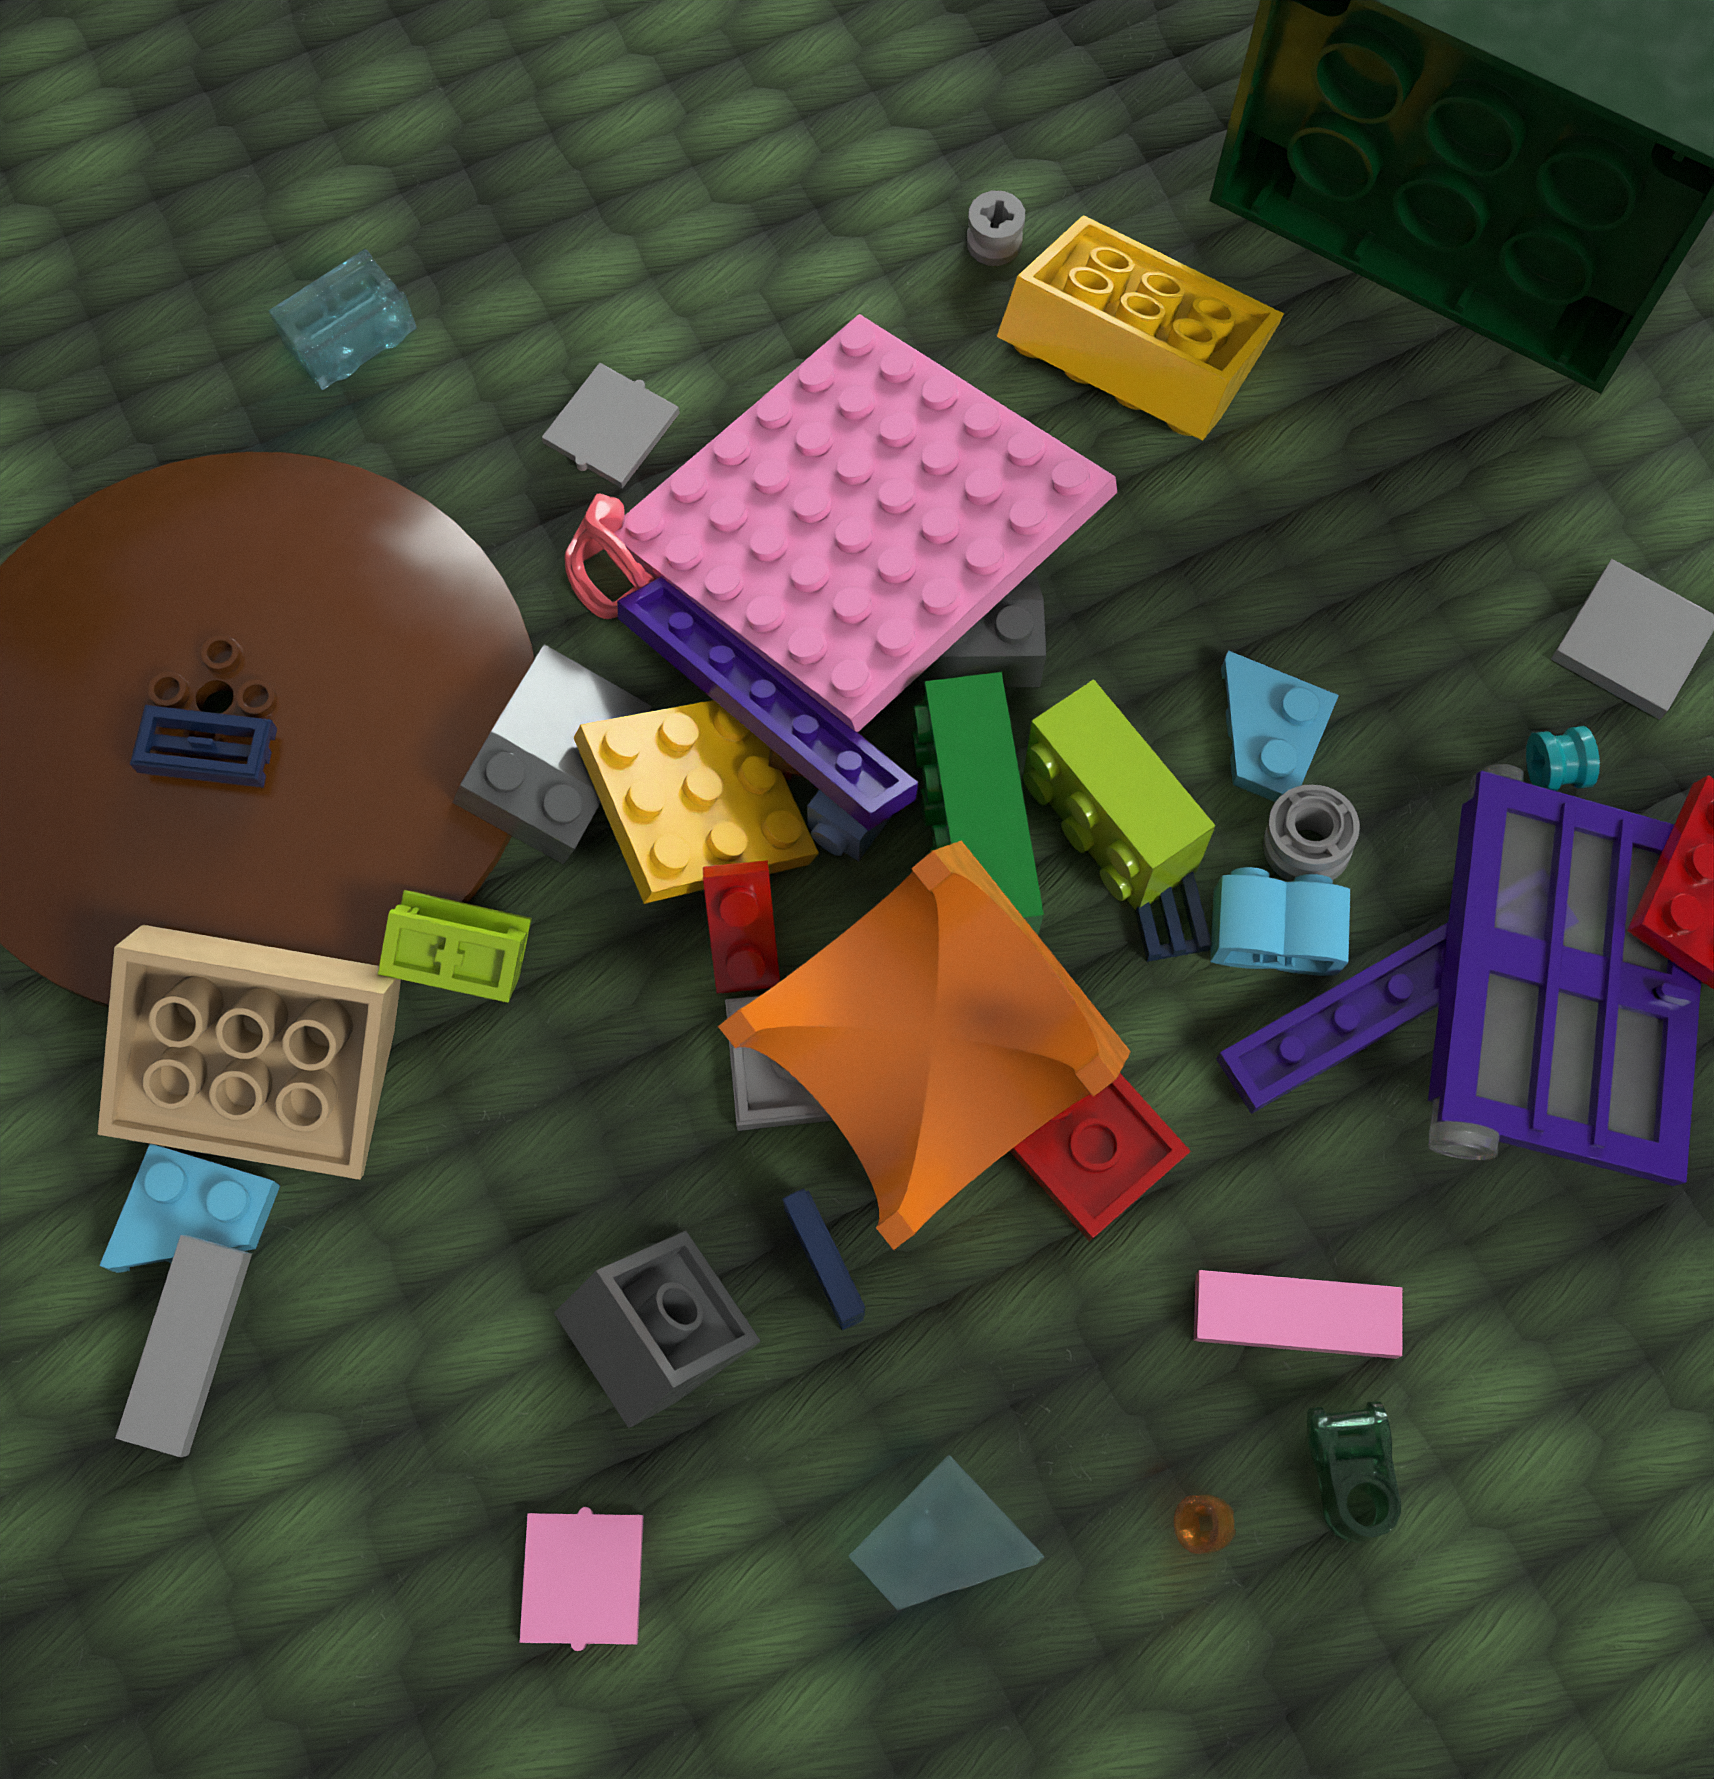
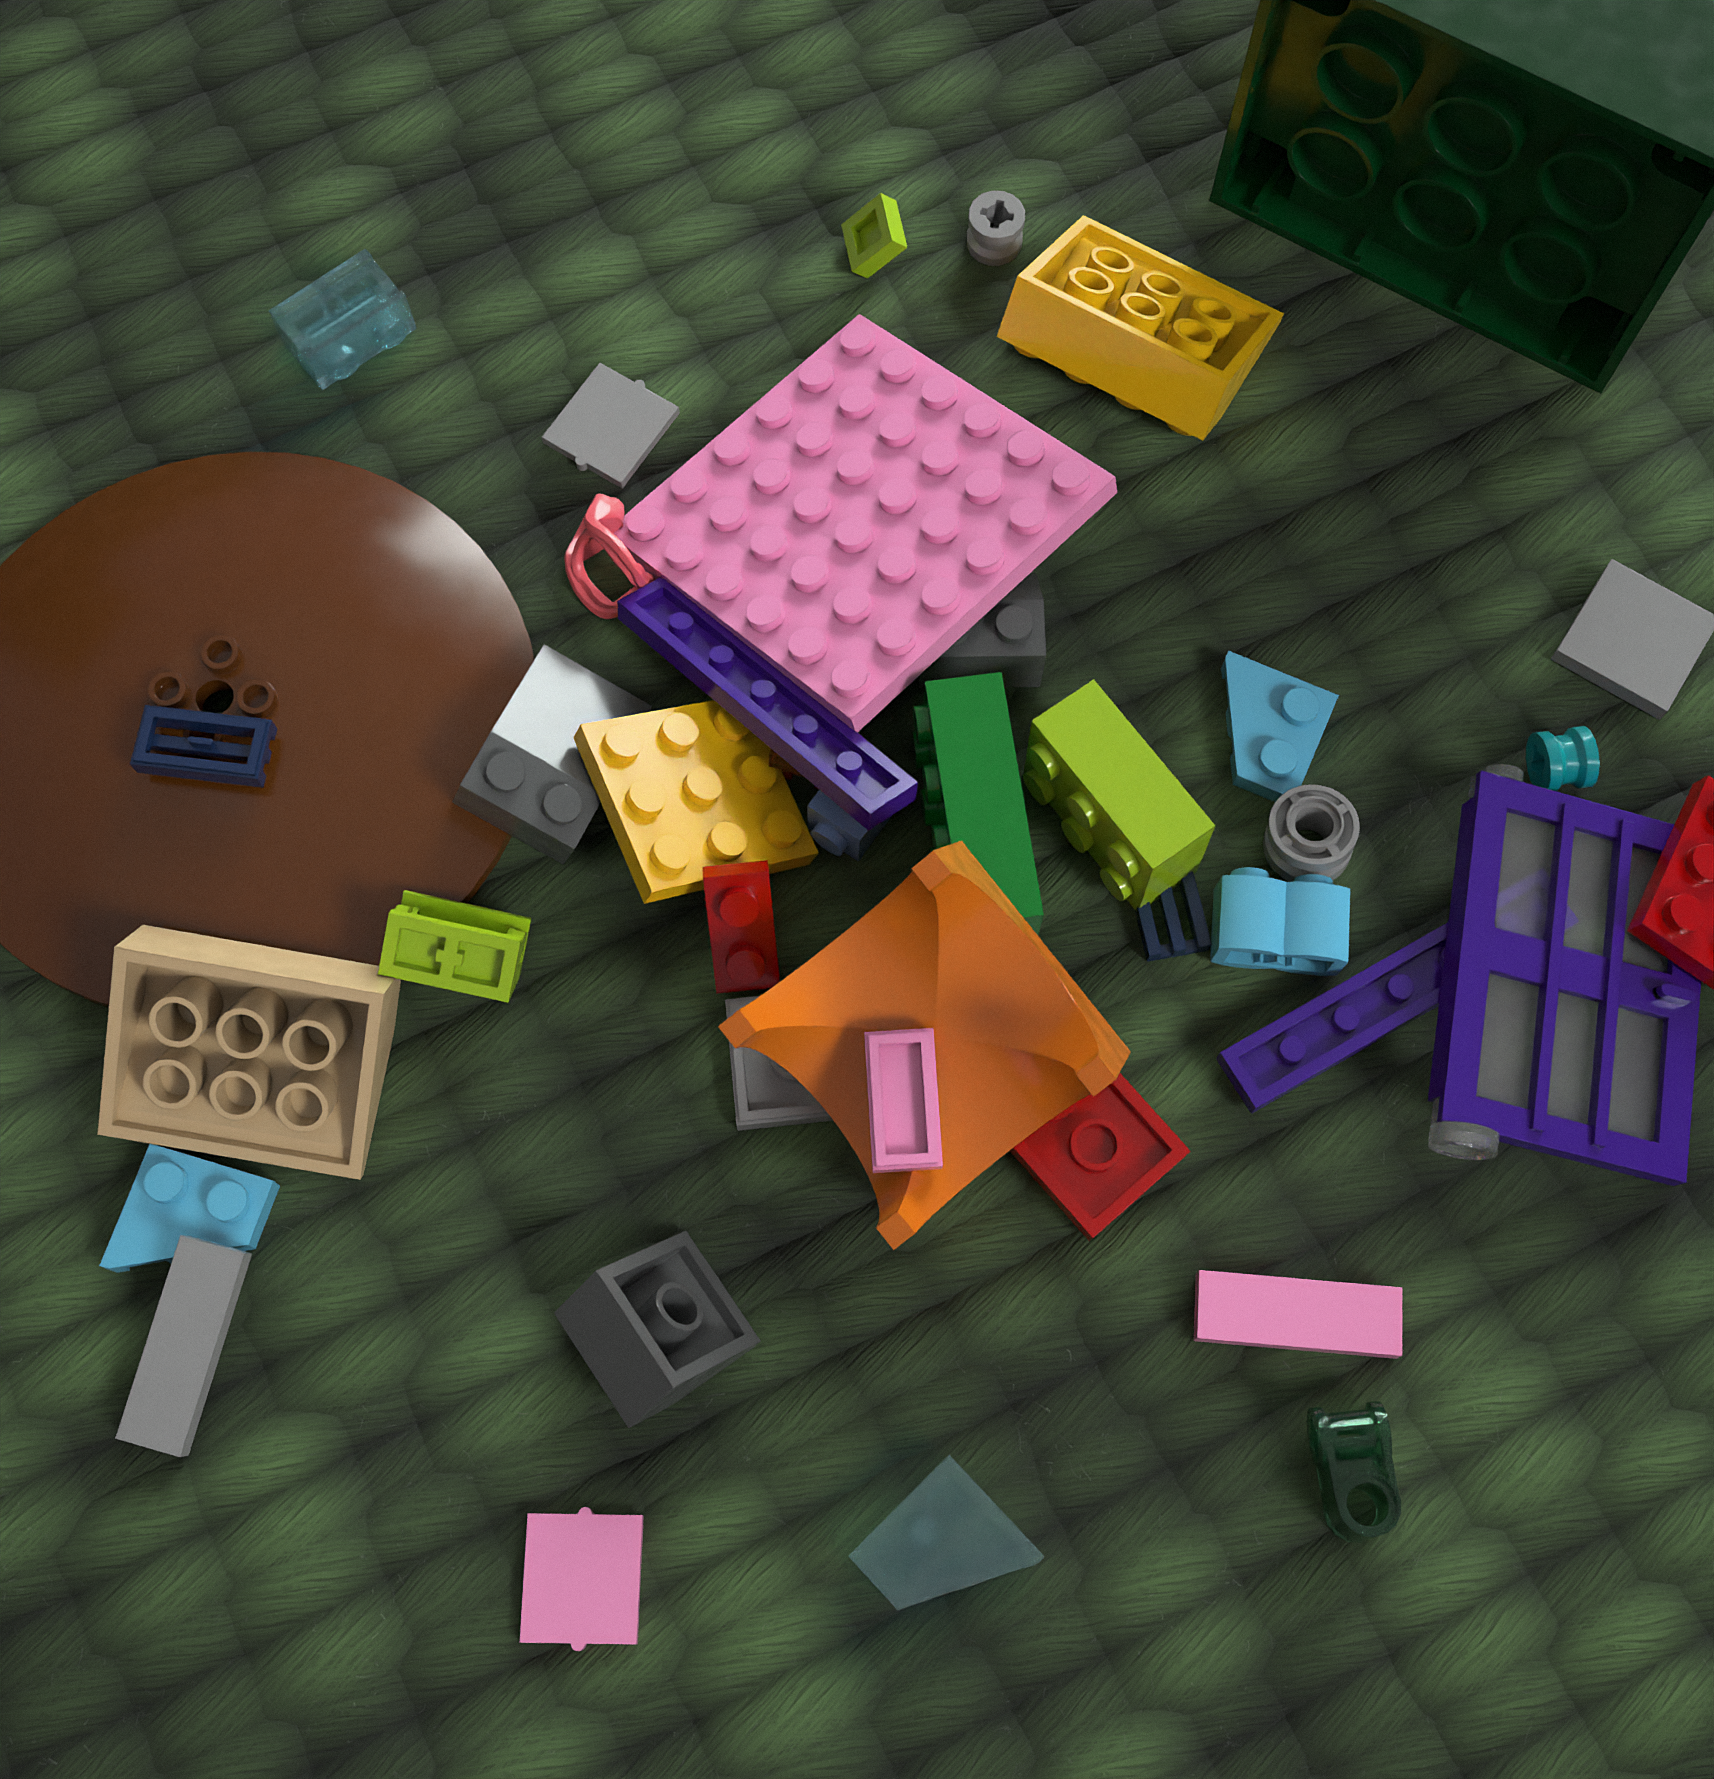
(824, 1259): dark blue tile -> none
(874, 235): none -> lime plate
(903, 1100): none -> bright pink tile
(1188, 1527): clear orange hinge -> none

